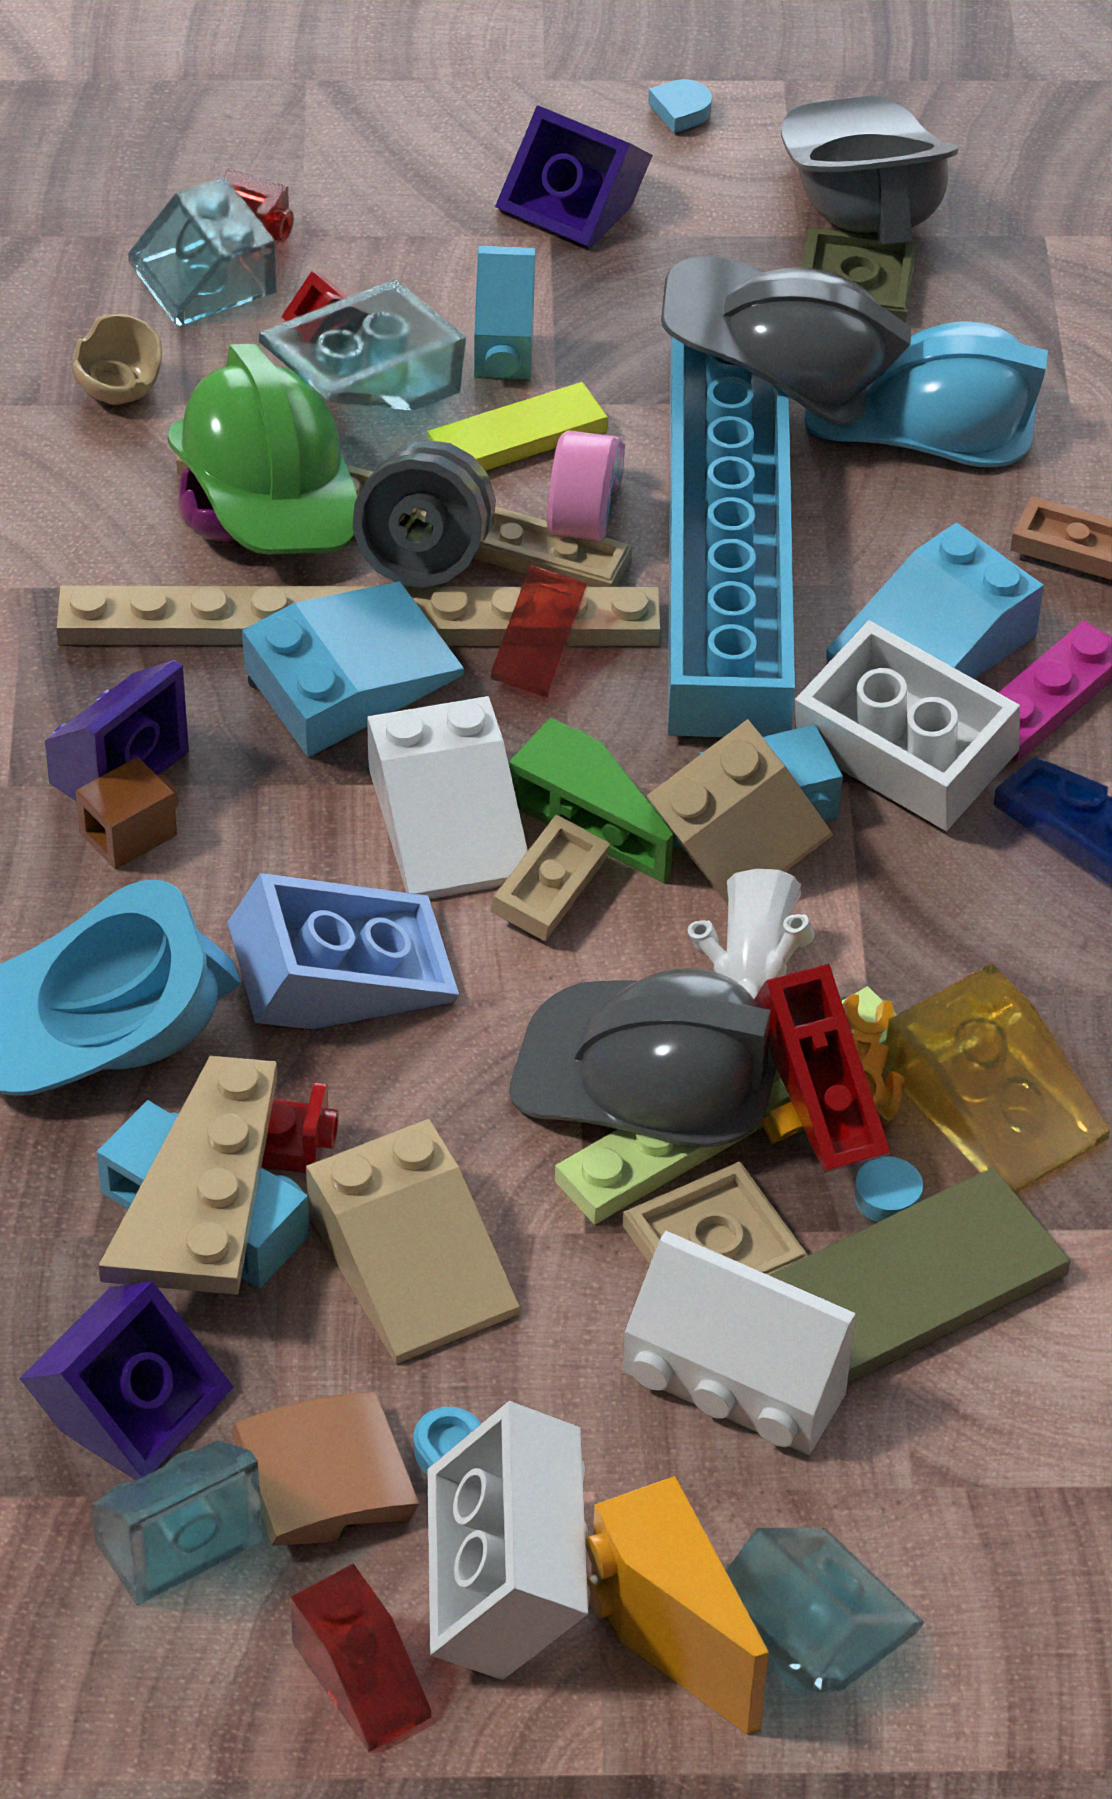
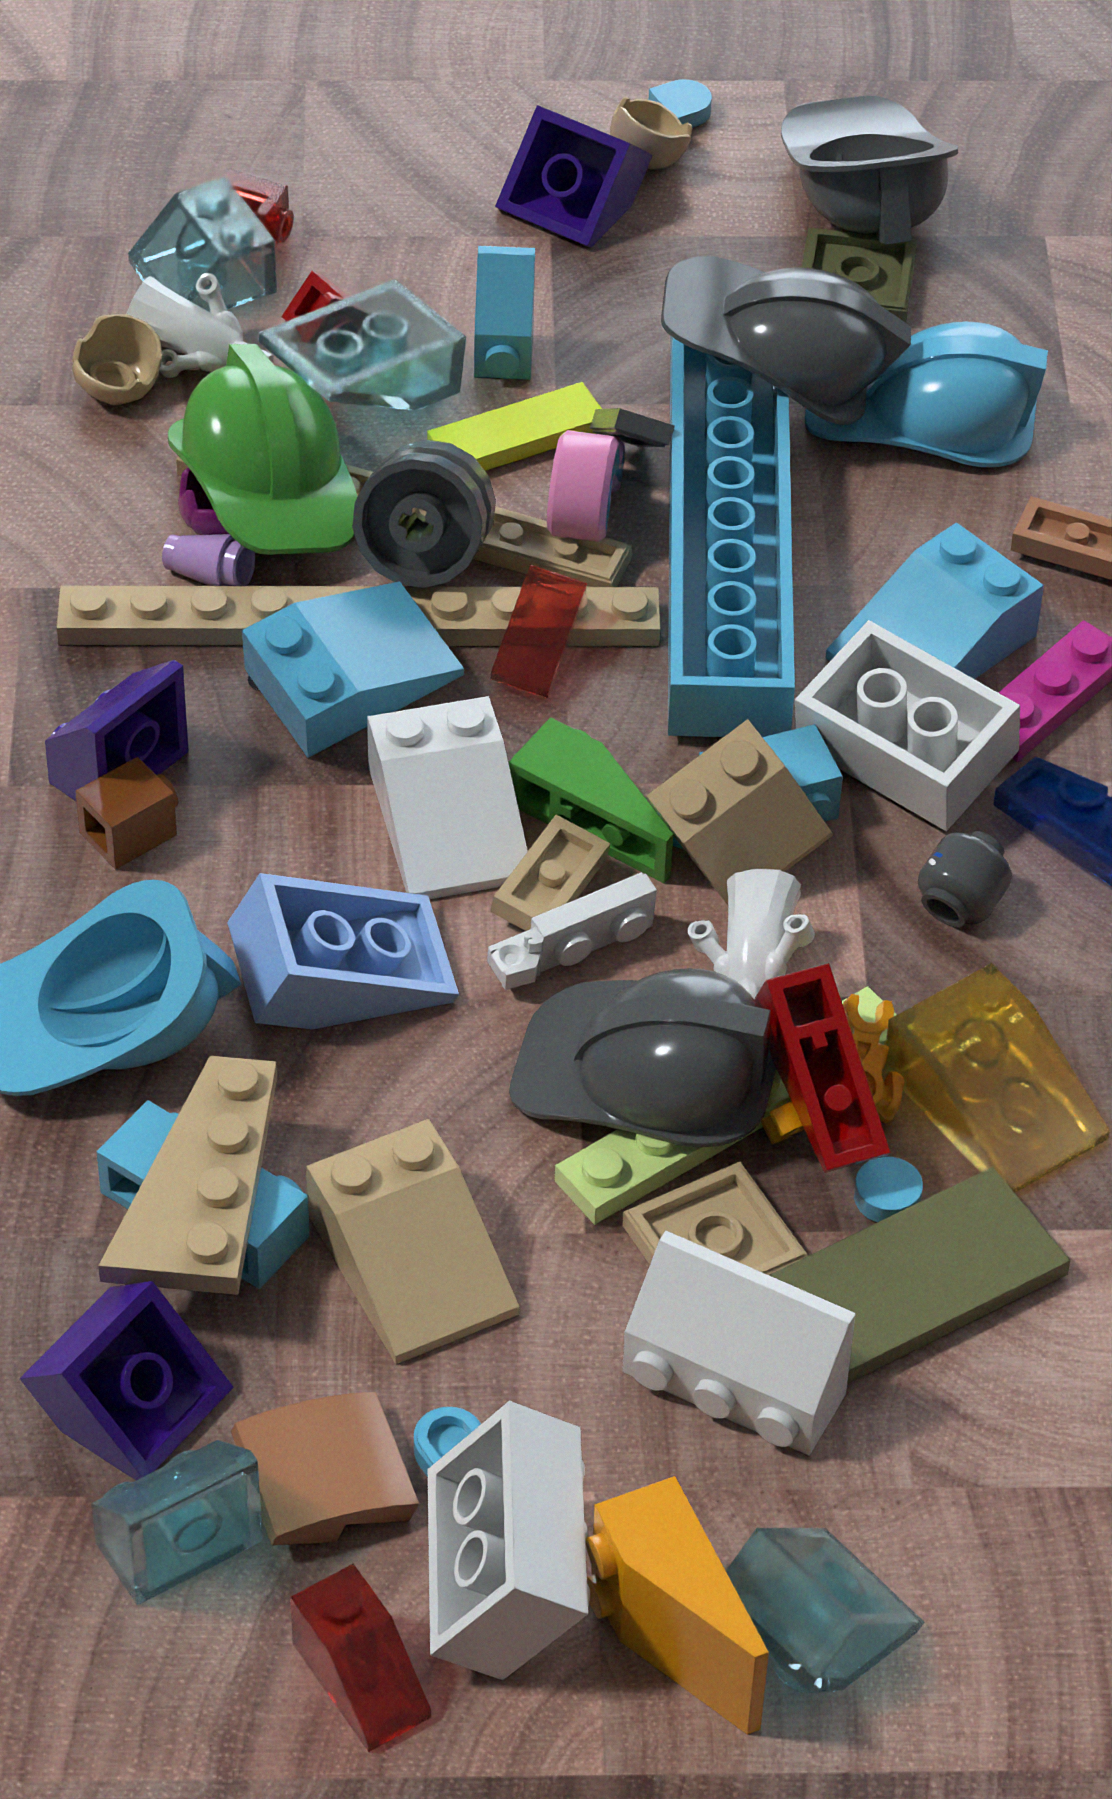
(188, 328): none -> white piece
(209, 559): none -> lavender cone
(300, 1131): red bracket -> none
(574, 930): none -> white hinge
(632, 427): none -> dark grey tile
(652, 129): none -> tan hair
(964, 878): none -> dark grey head

